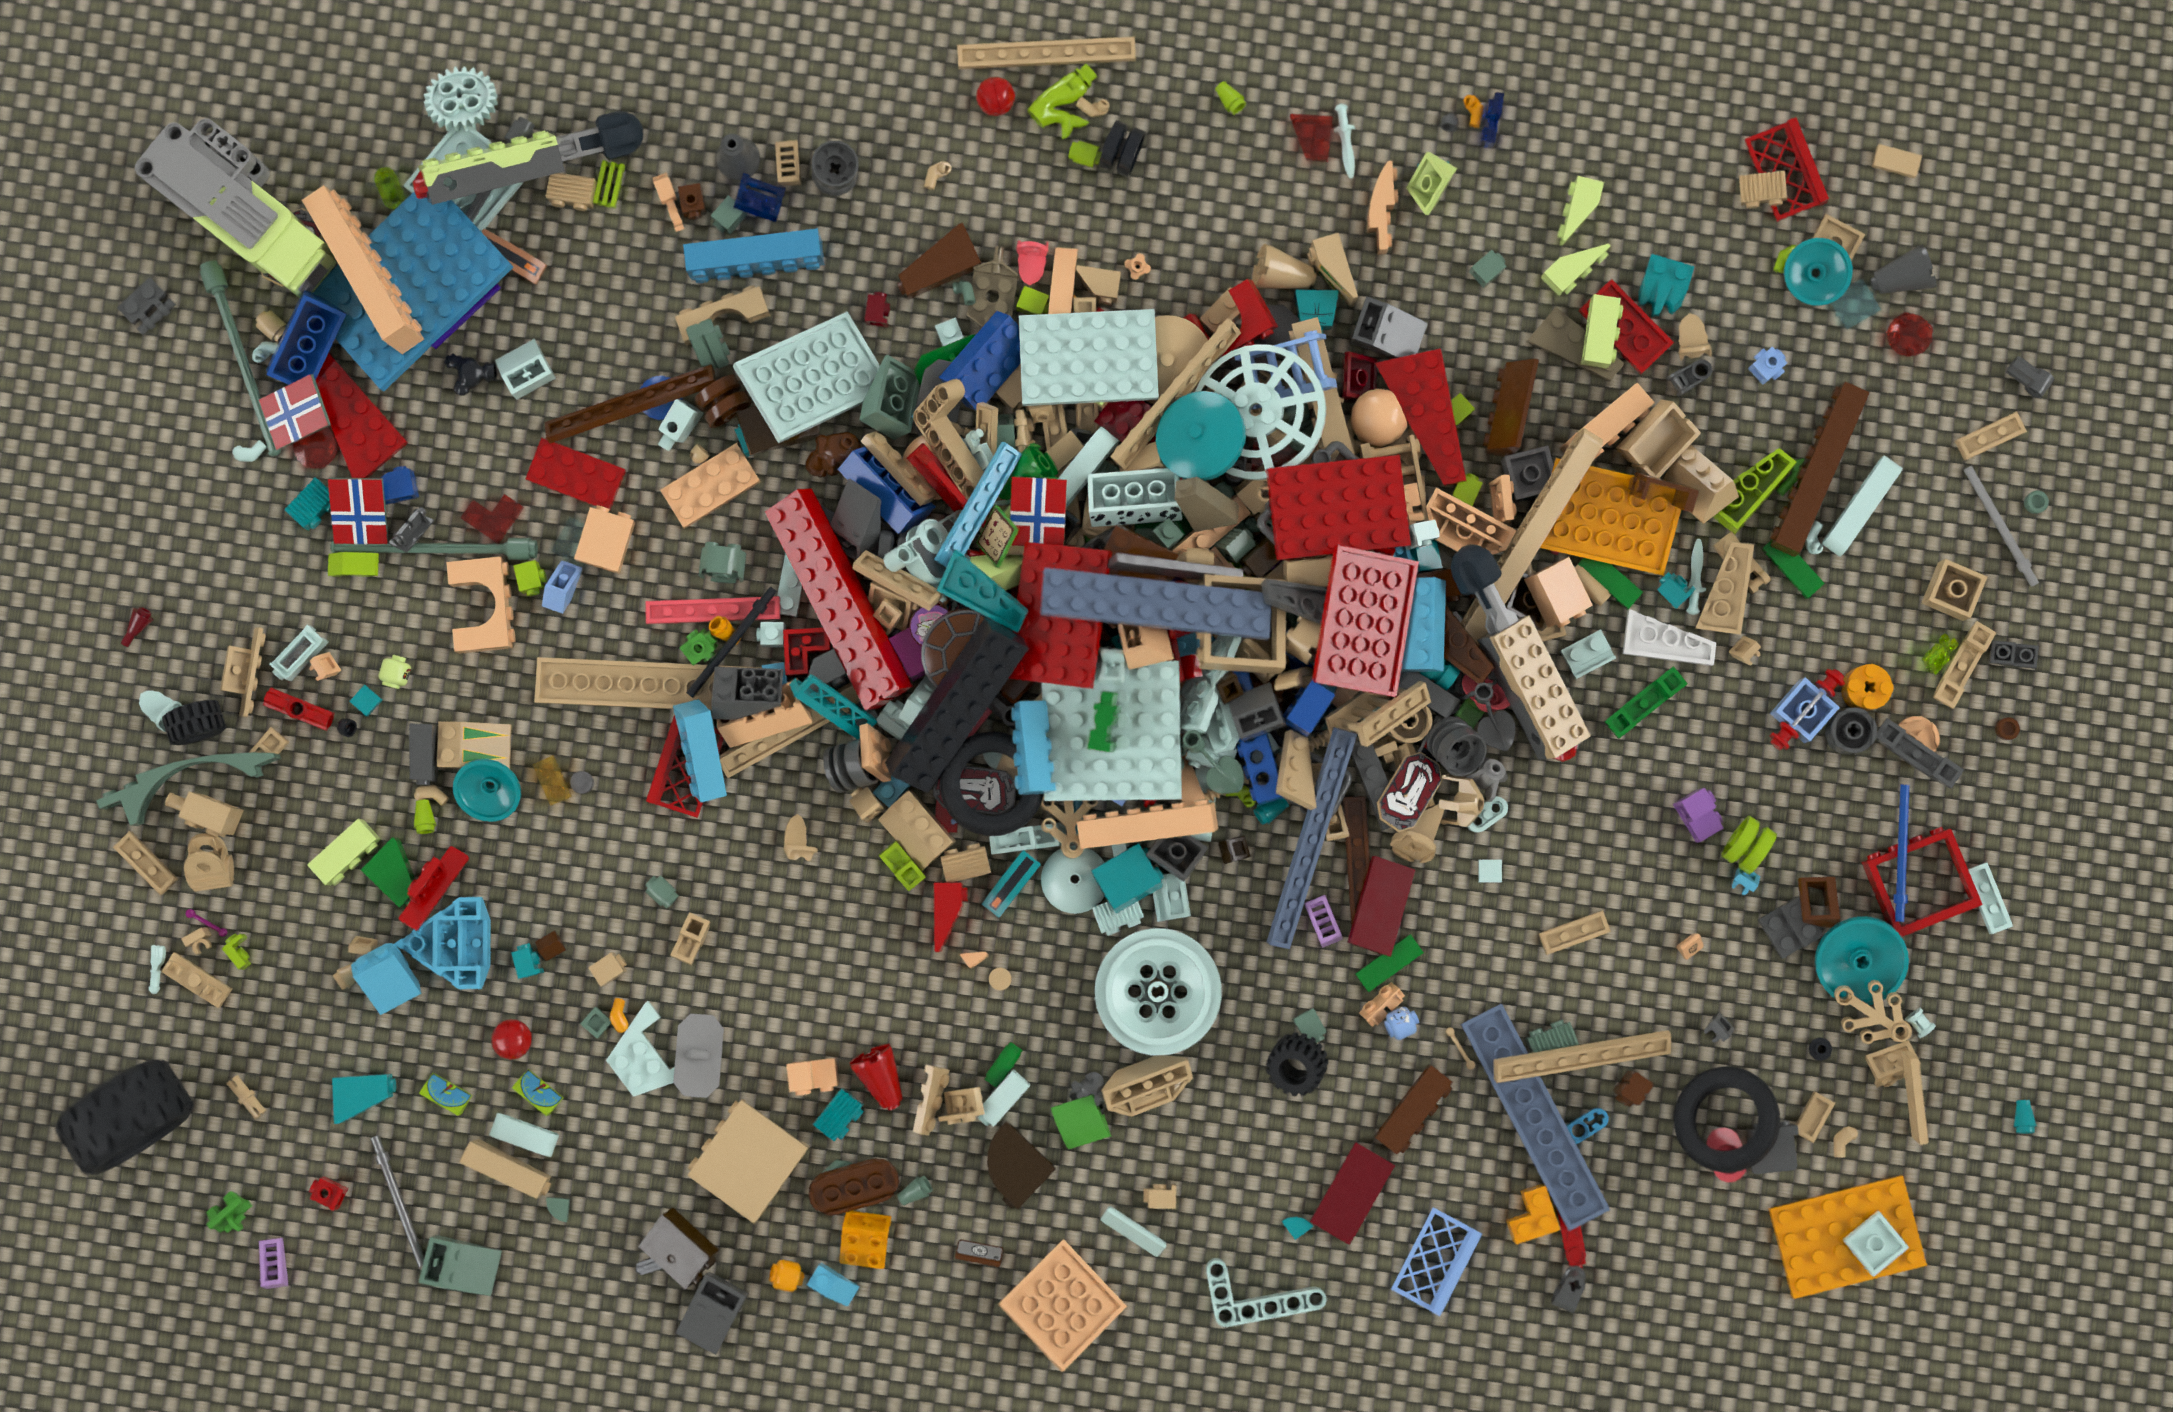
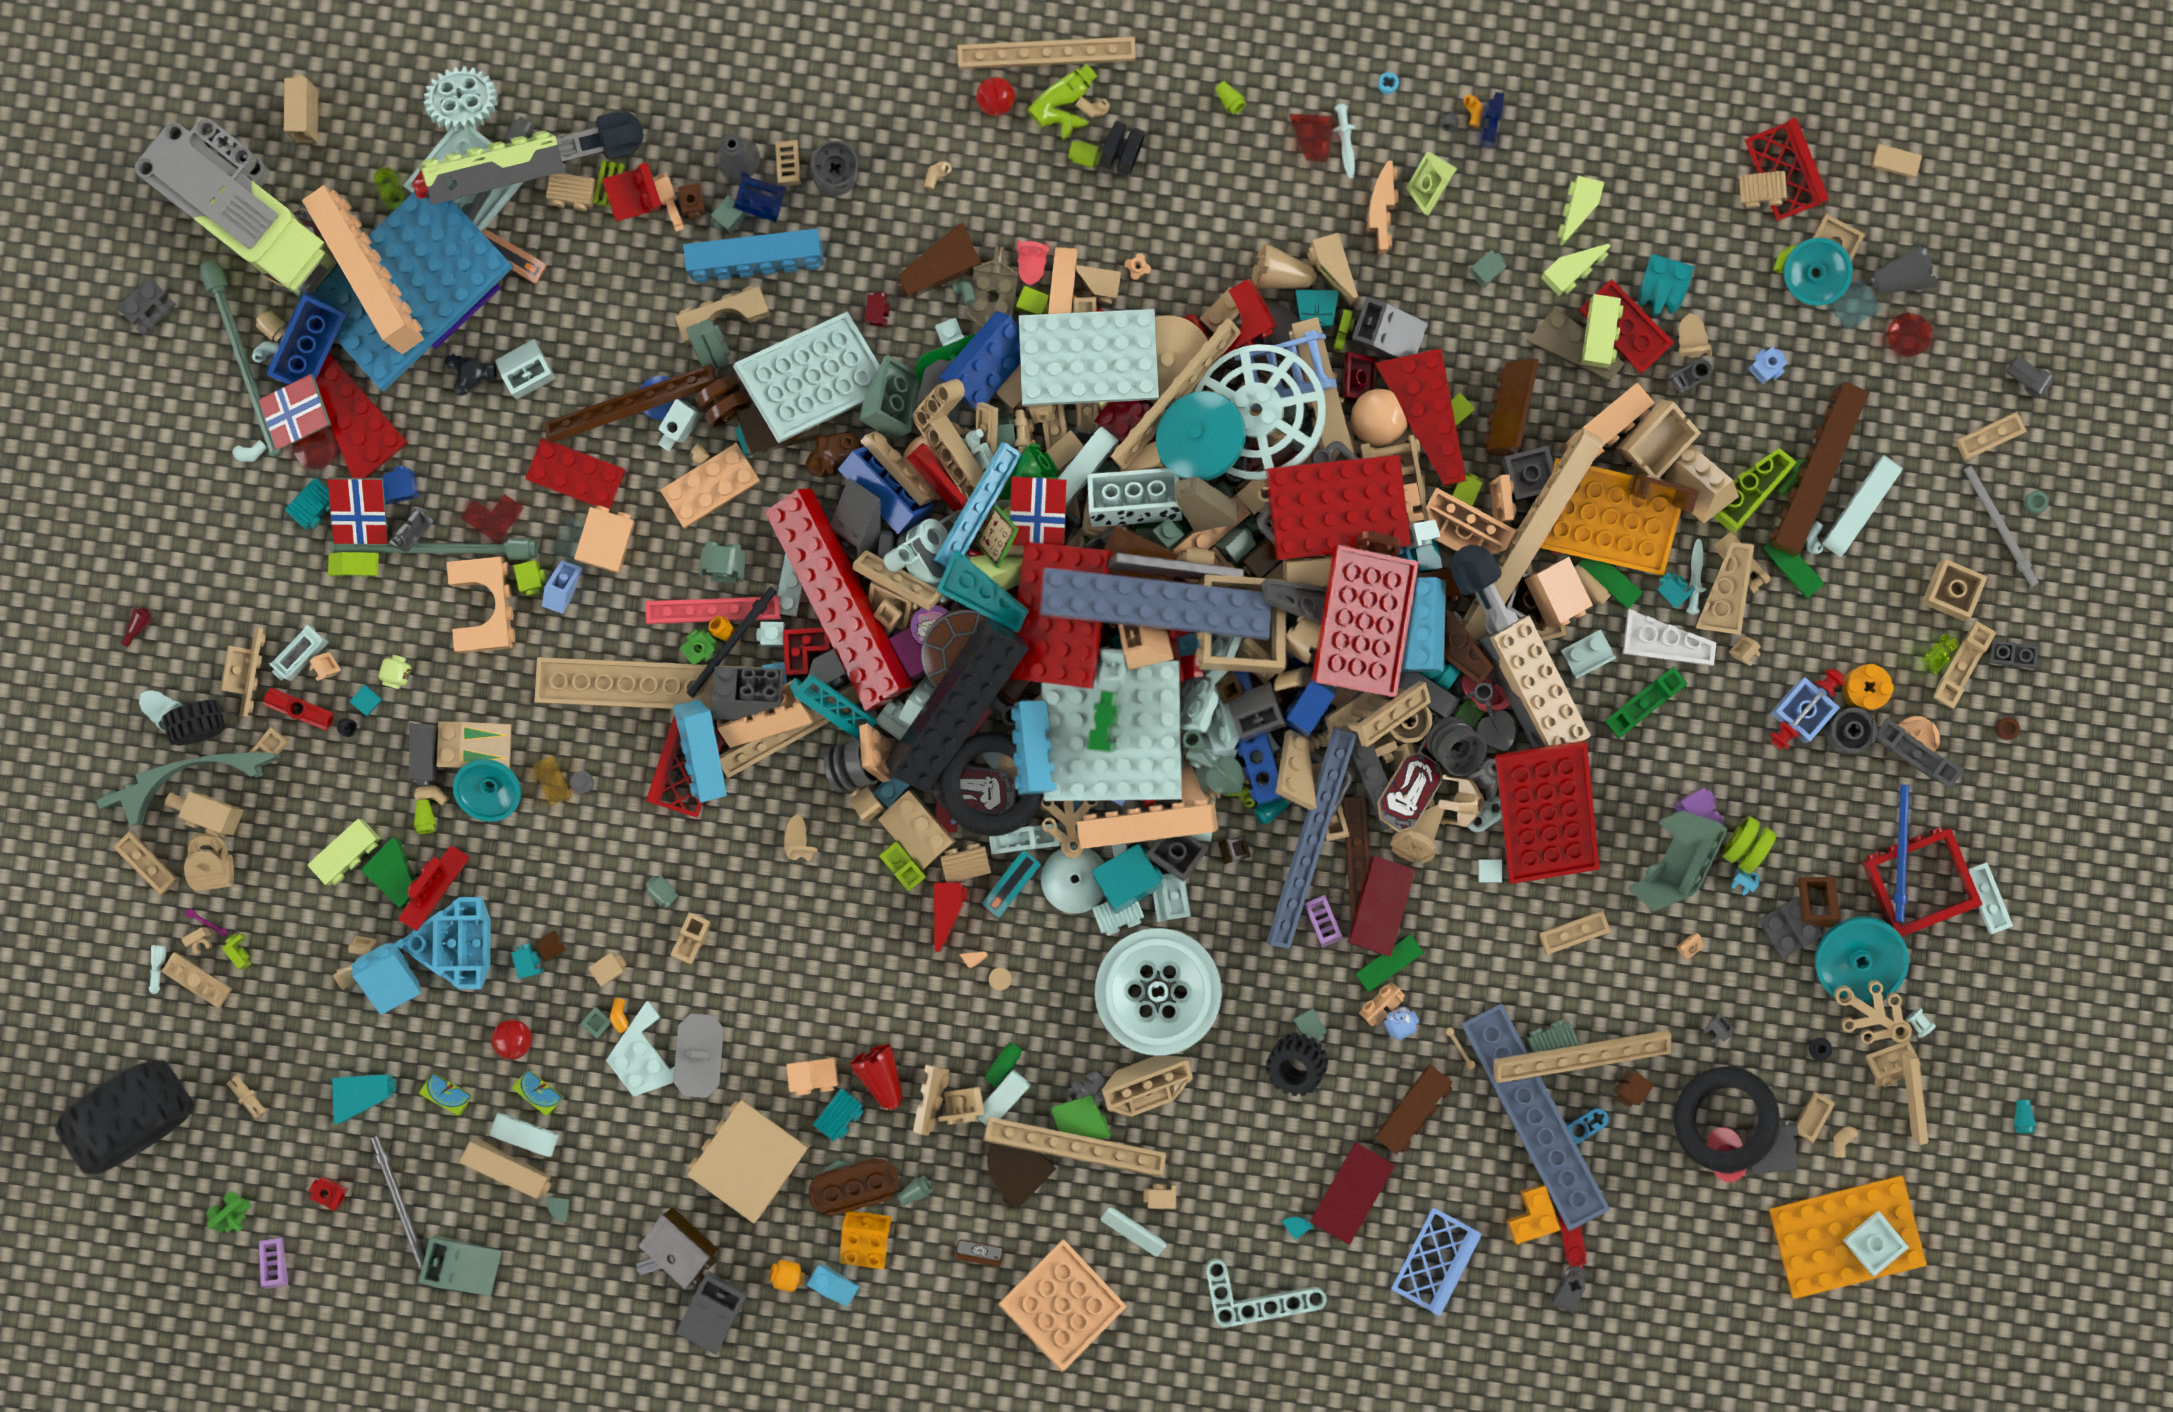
(300, 109): none -> tan brick
(632, 193): none -> red bracket
(1074, 1147): none -> tan plate
(1346, 325): none -> lime plate
(1378, 543): none -> copper plate
(1388, 76): none -> medium azure bush
(1547, 812): none -> red plate
(1685, 862): none -> sand green windscreen

